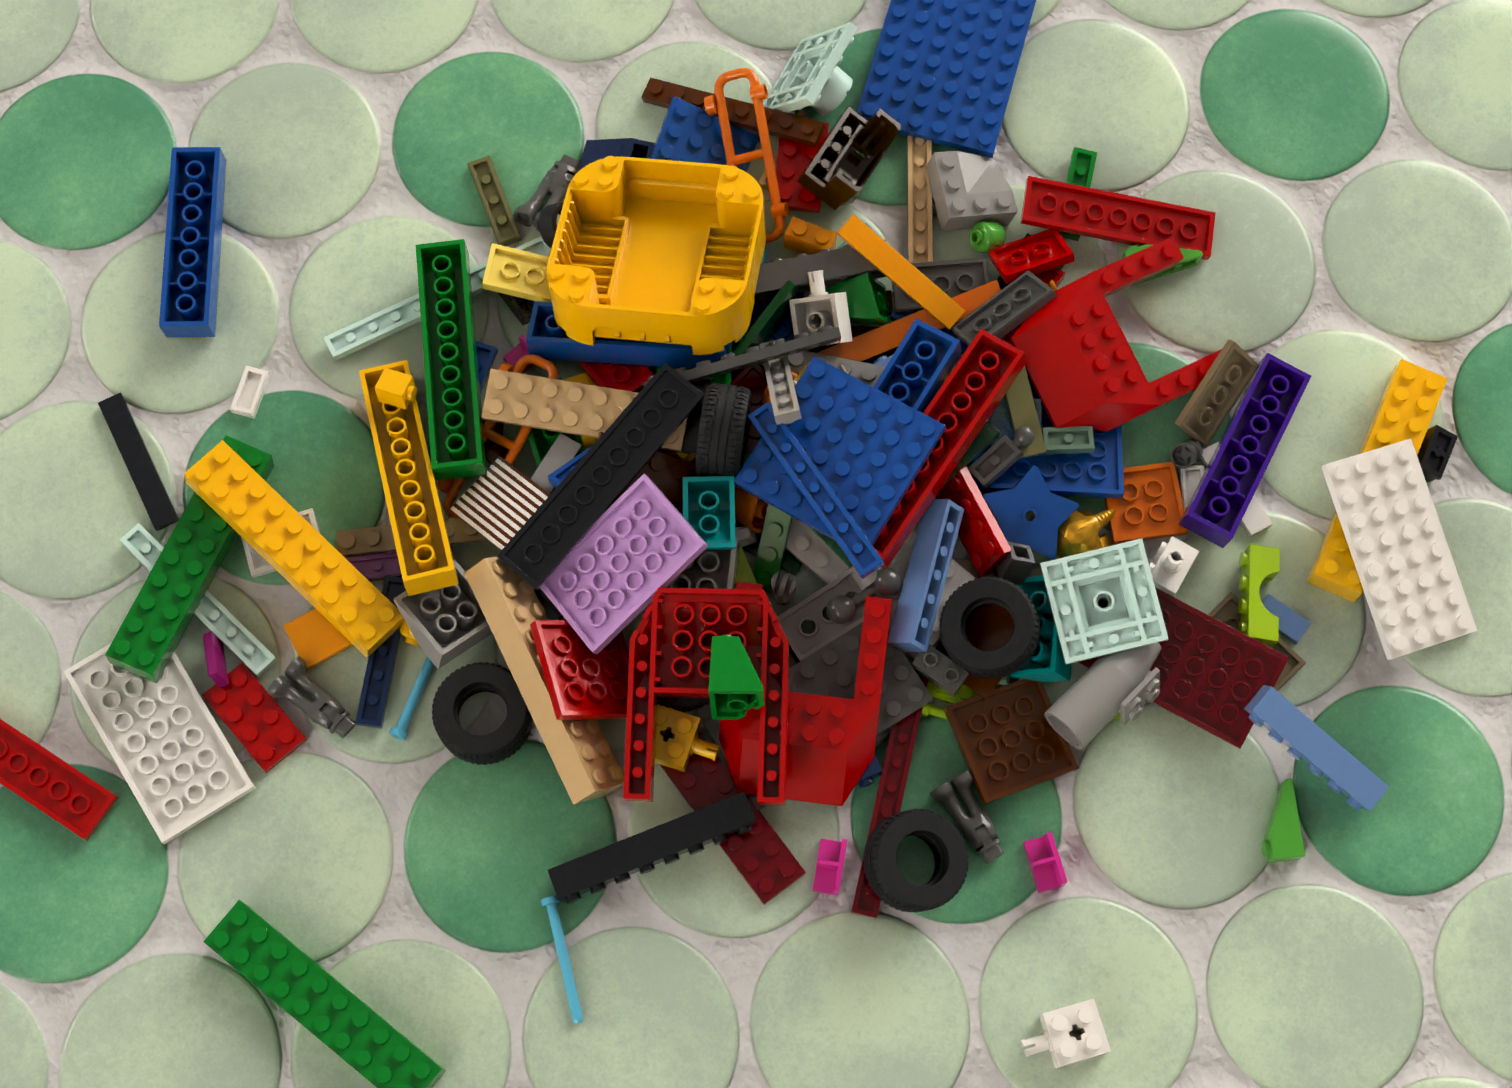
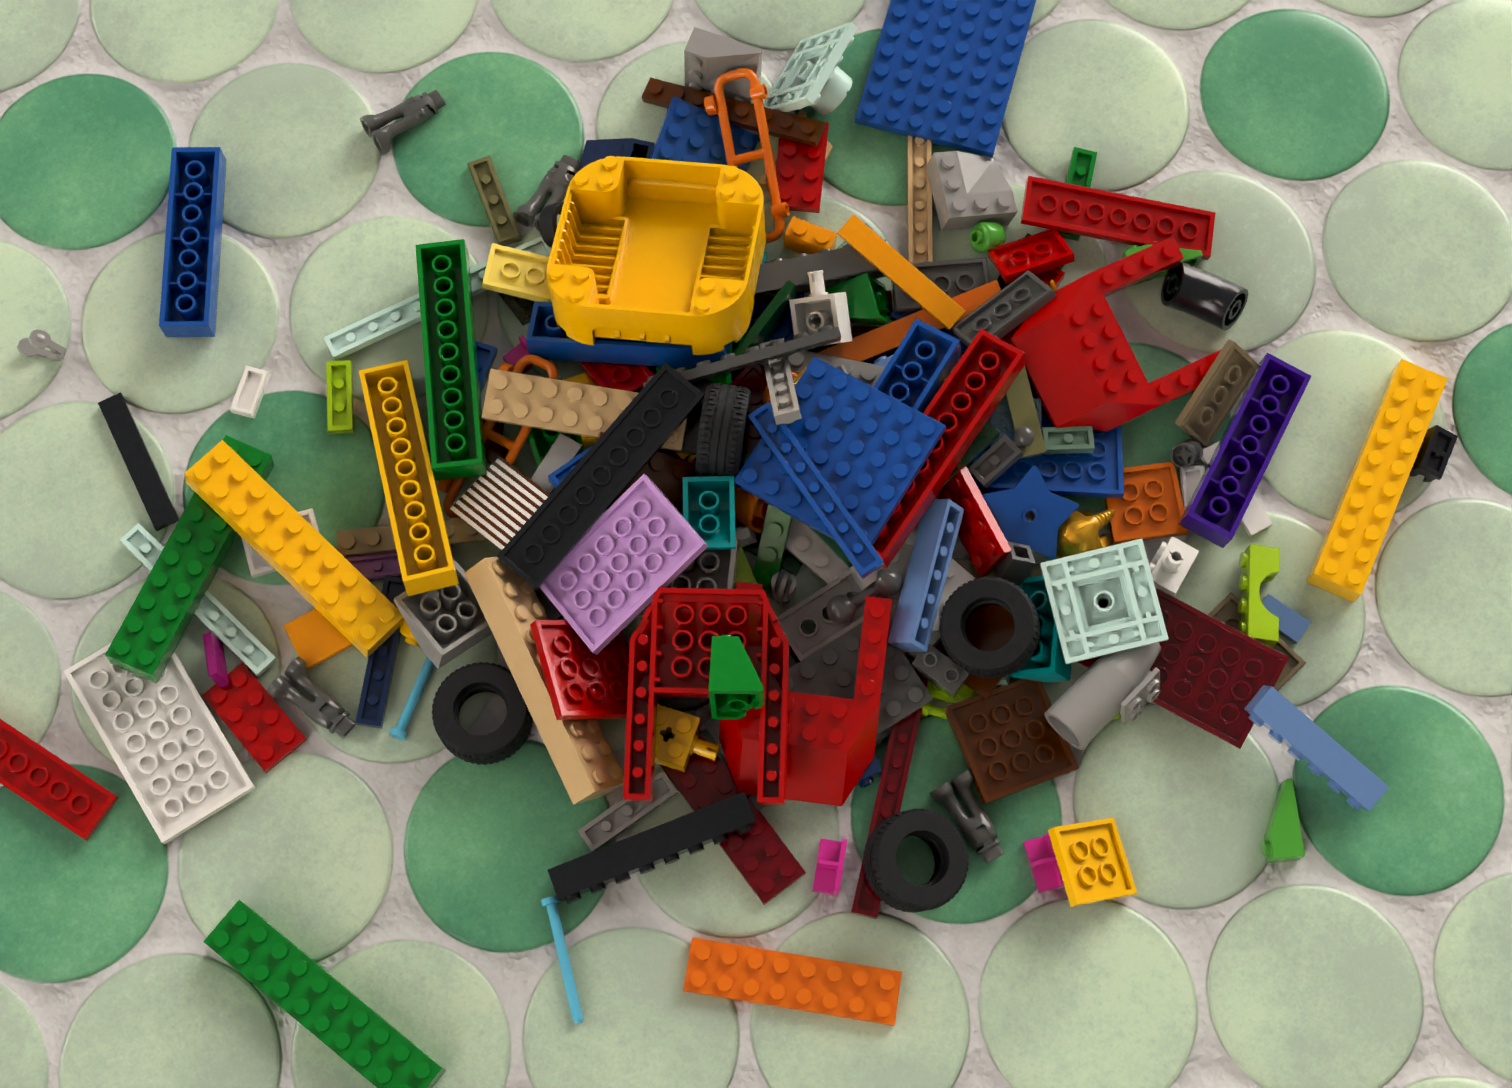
(37, 343): none -> light grey piece
(340, 397): none -> lime plate
(395, 388): yellow brick -> none
(413, 113): none -> dark grey piece
(625, 814): none -> light grey plate
(712, 55): none -> light grey slope
(792, 981): none -> orange plate
(839, 172): dark brown piece -> none
(1056, 1037): white brick -> none
(1092, 861): none -> yellow plate
(1203, 295): none -> black brick
(1399, 549): white plate -> none

